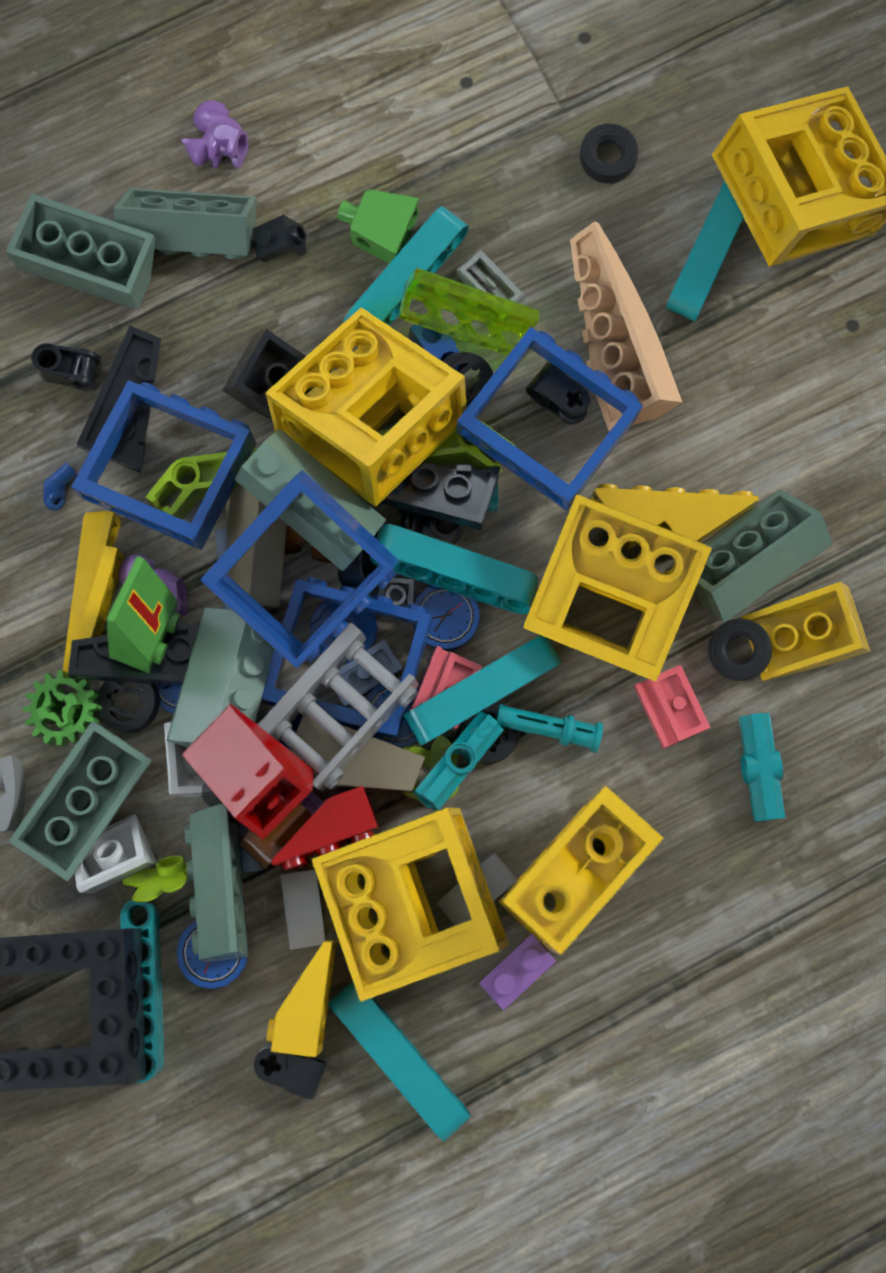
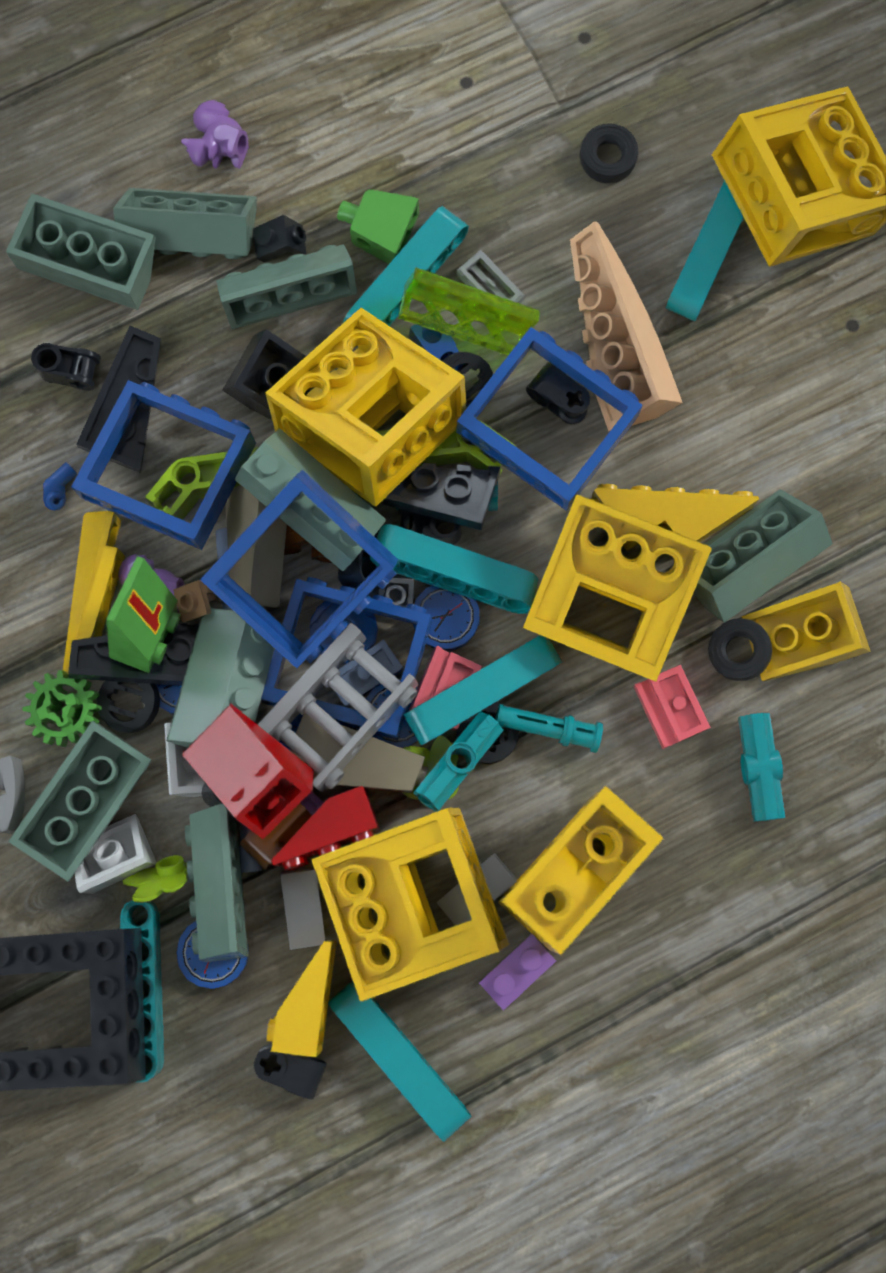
(194, 600): none -> medium nougat bracket
(287, 286): none -> sand green slope

